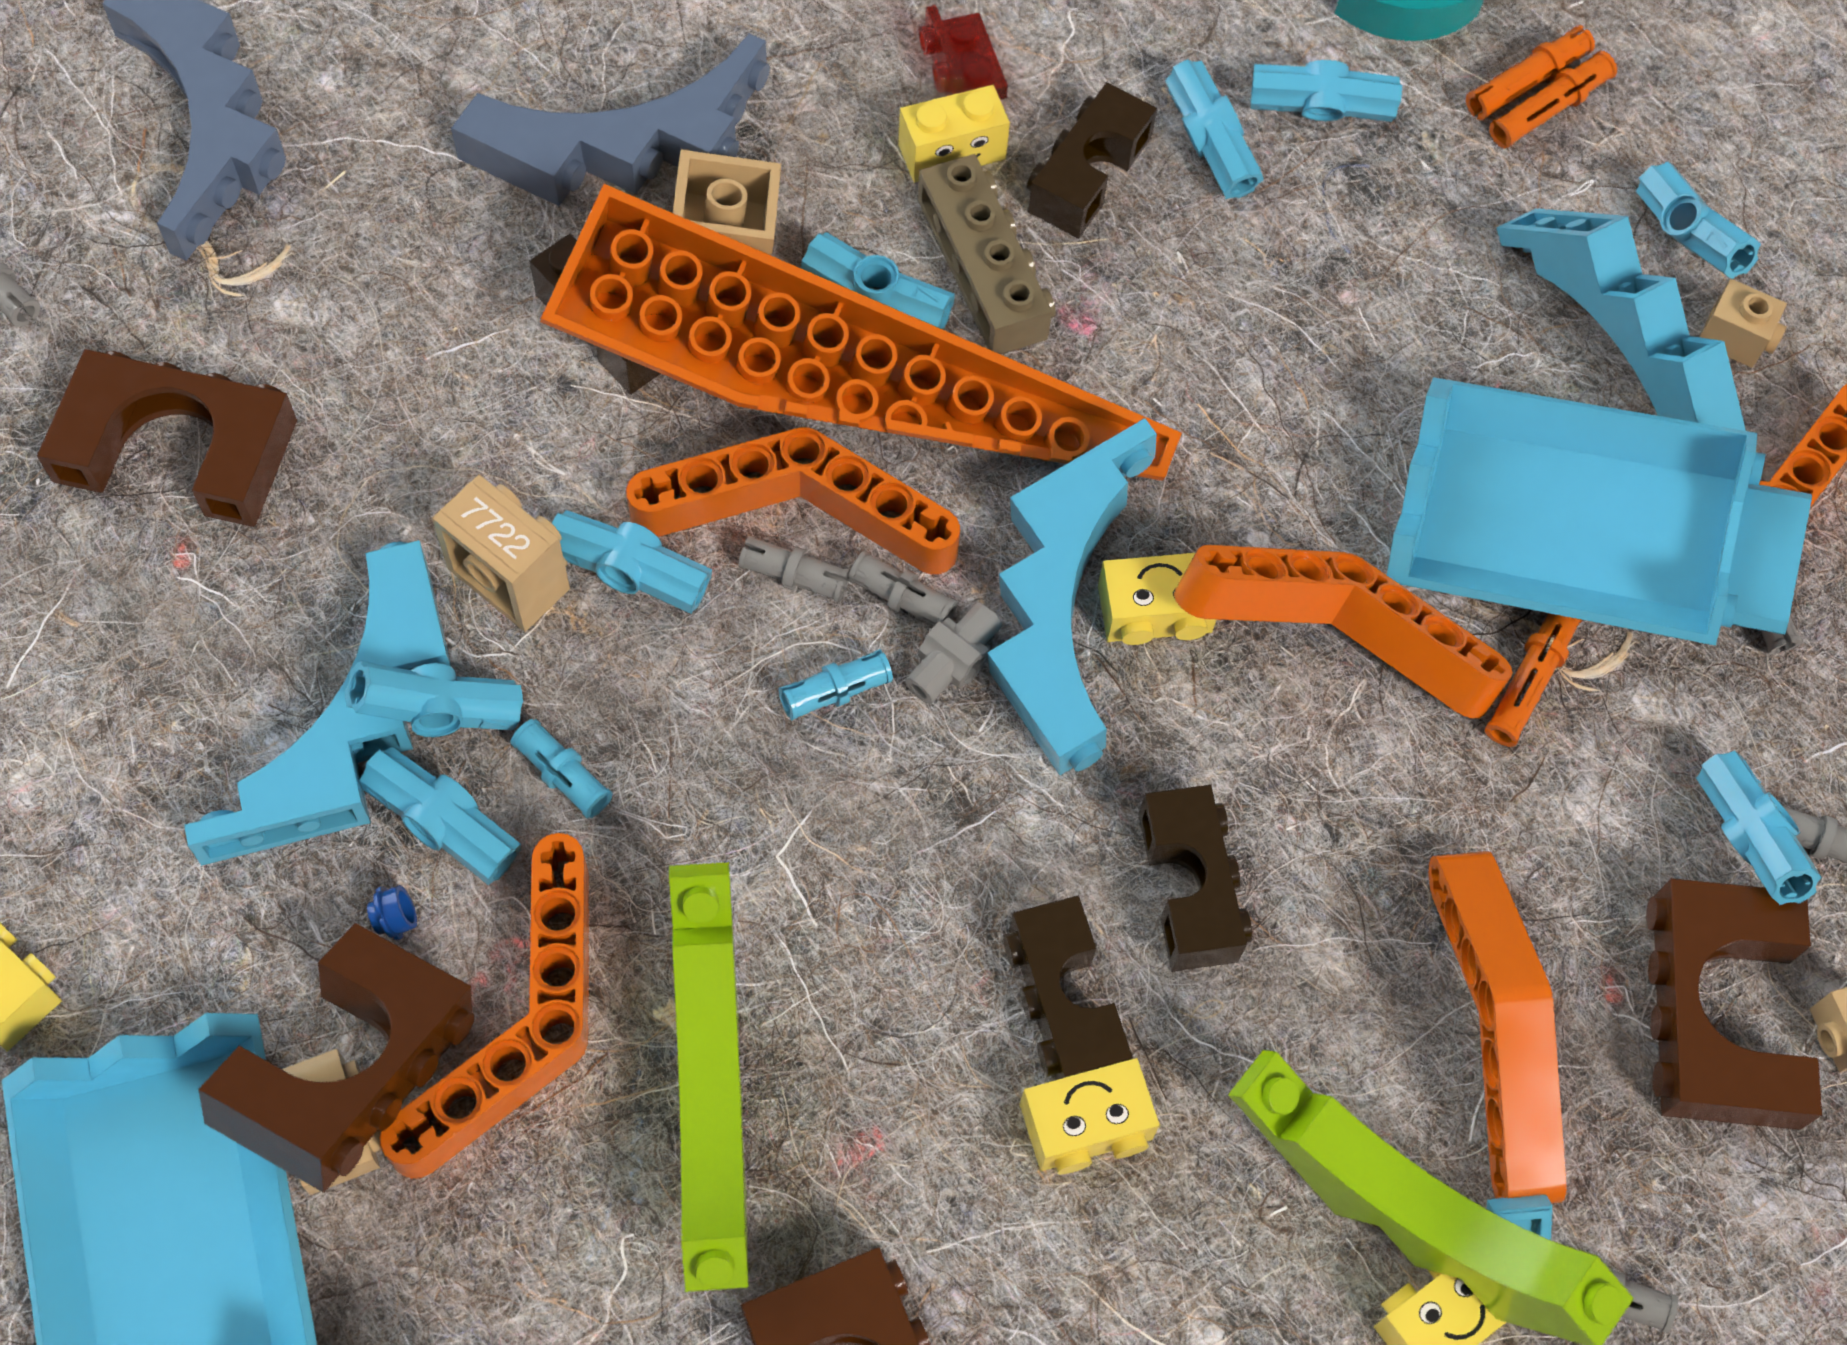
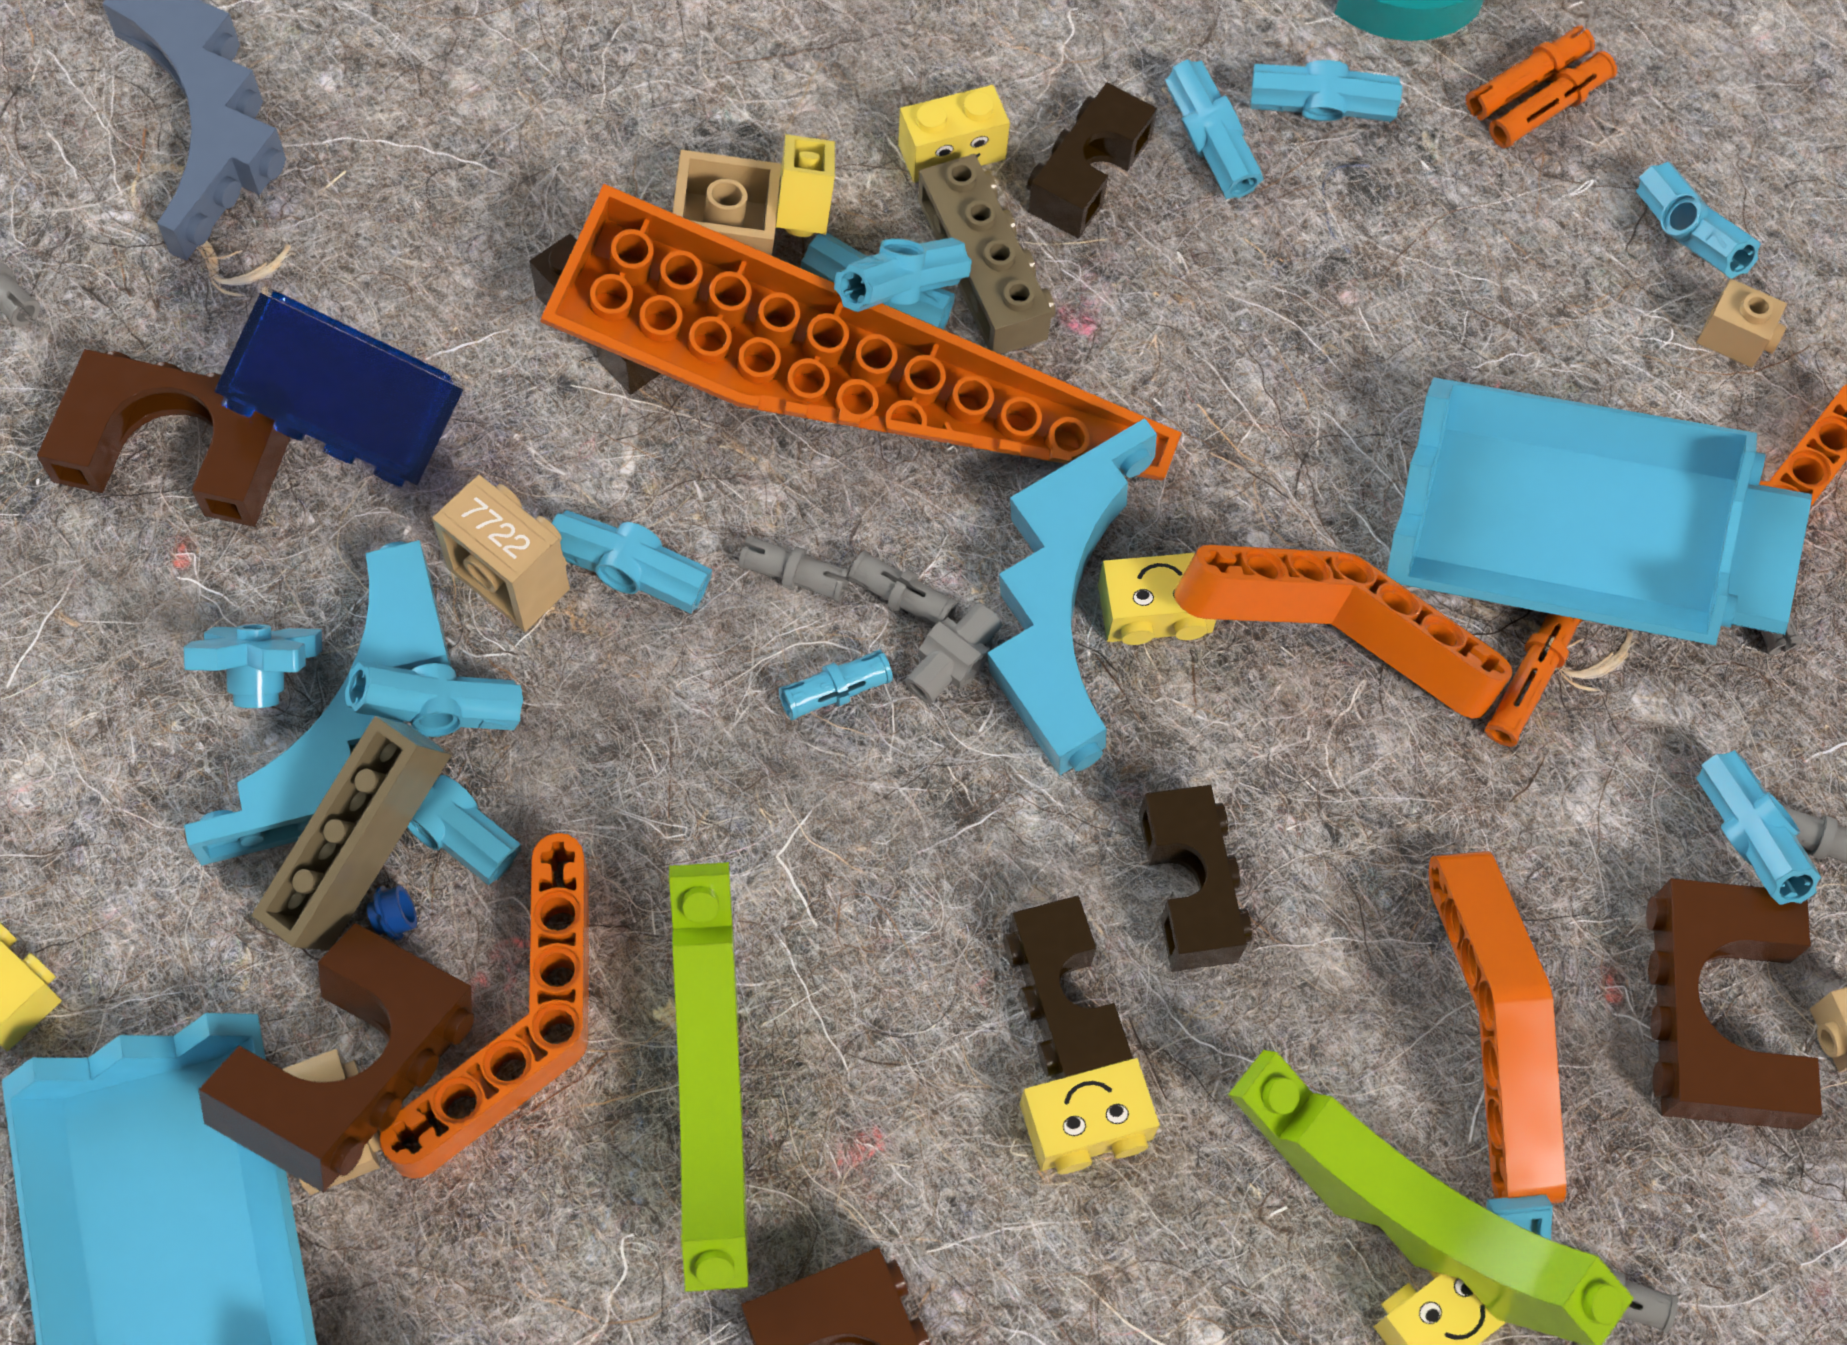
(253, 659): none -> medium azure plant
(338, 388): none -> clear blue windscreen
(351, 835): none -> dark tan brick
(561, 768): medium azure pin -> none
(622, 146): sand blue arch -> none
(805, 185): none -> light yellow brick
(902, 272): none -> medium azure piece
(922, 535): orange beam -> none
(960, 53): clear red bracket -> none
(1642, 313): medium azure arch -> none

